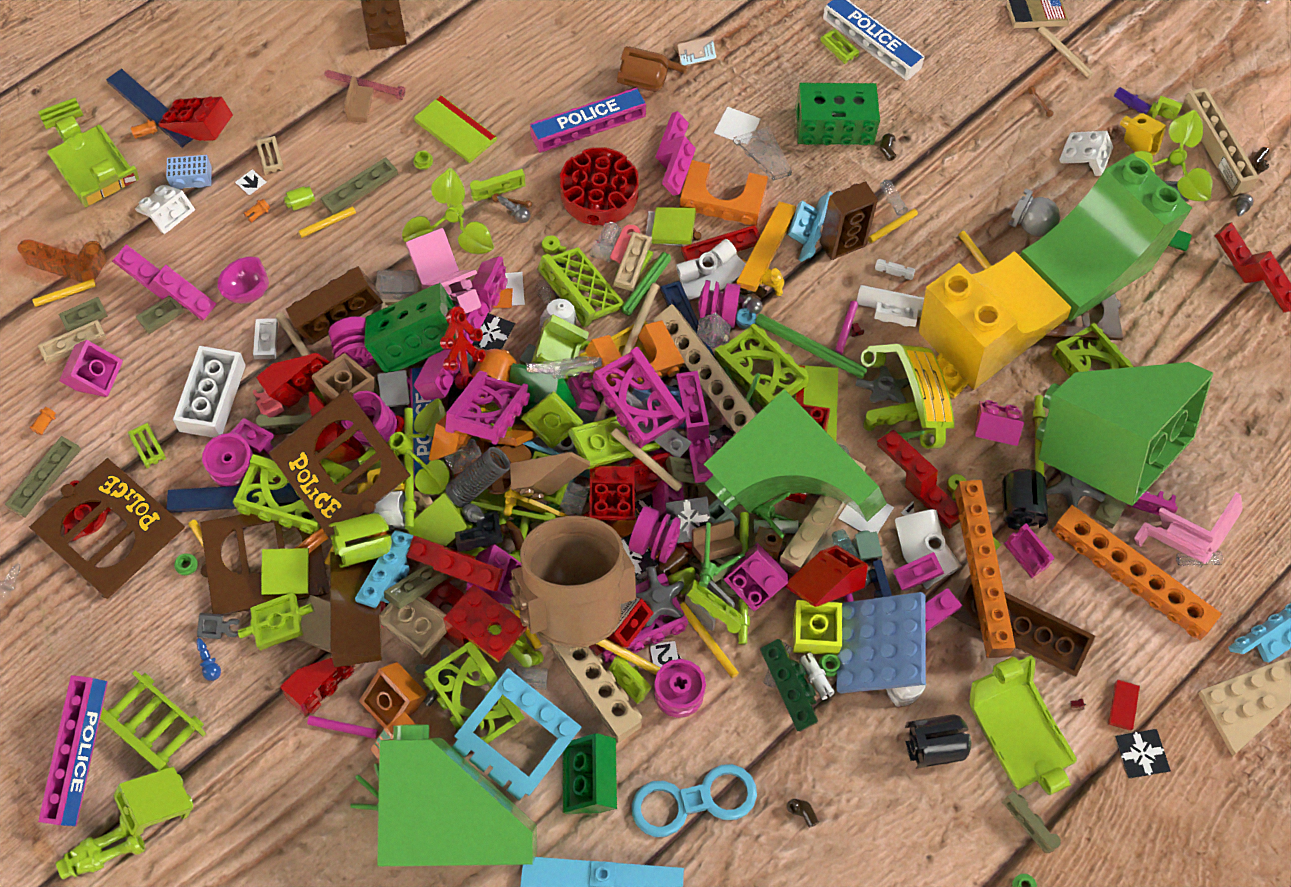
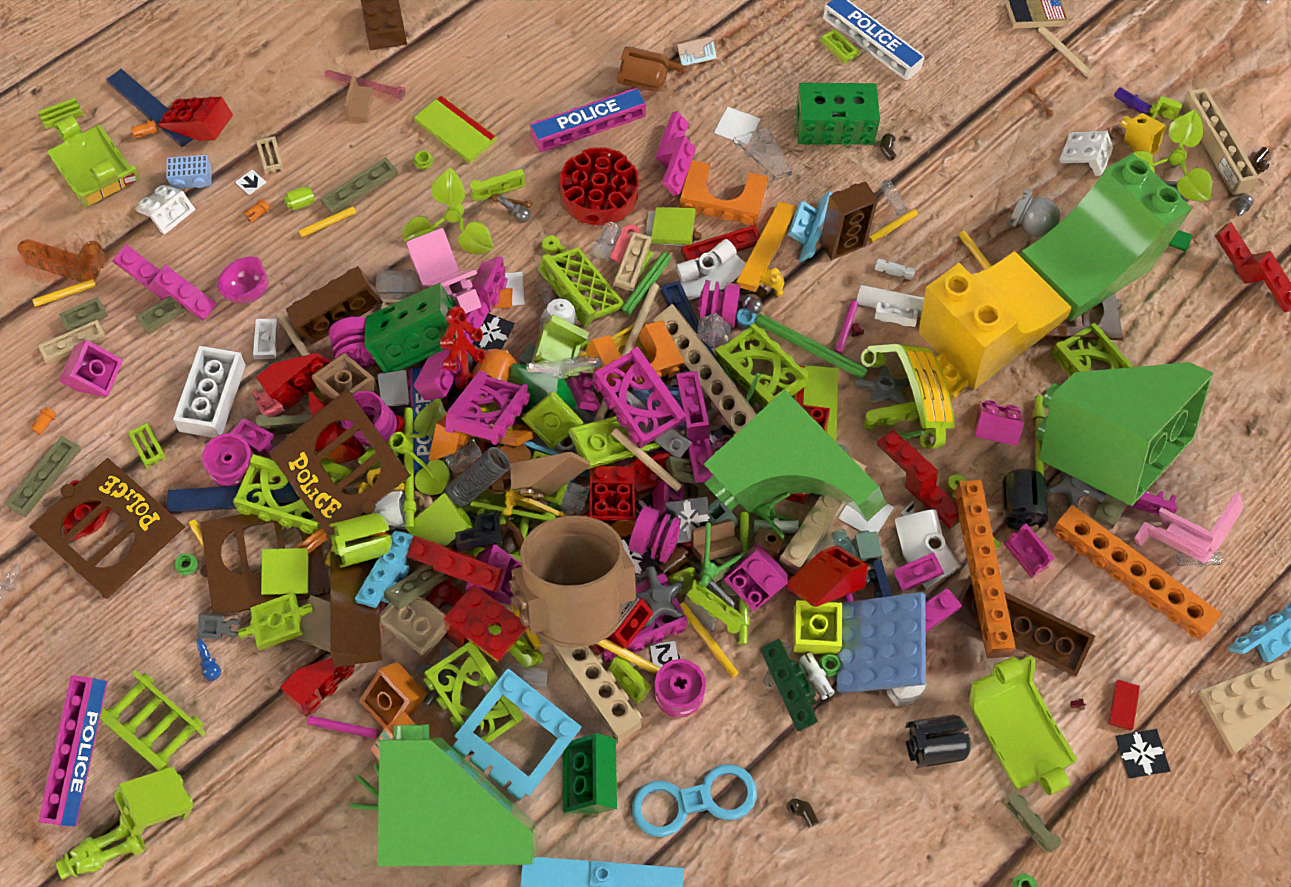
(472, 513): flat silver bar -> none

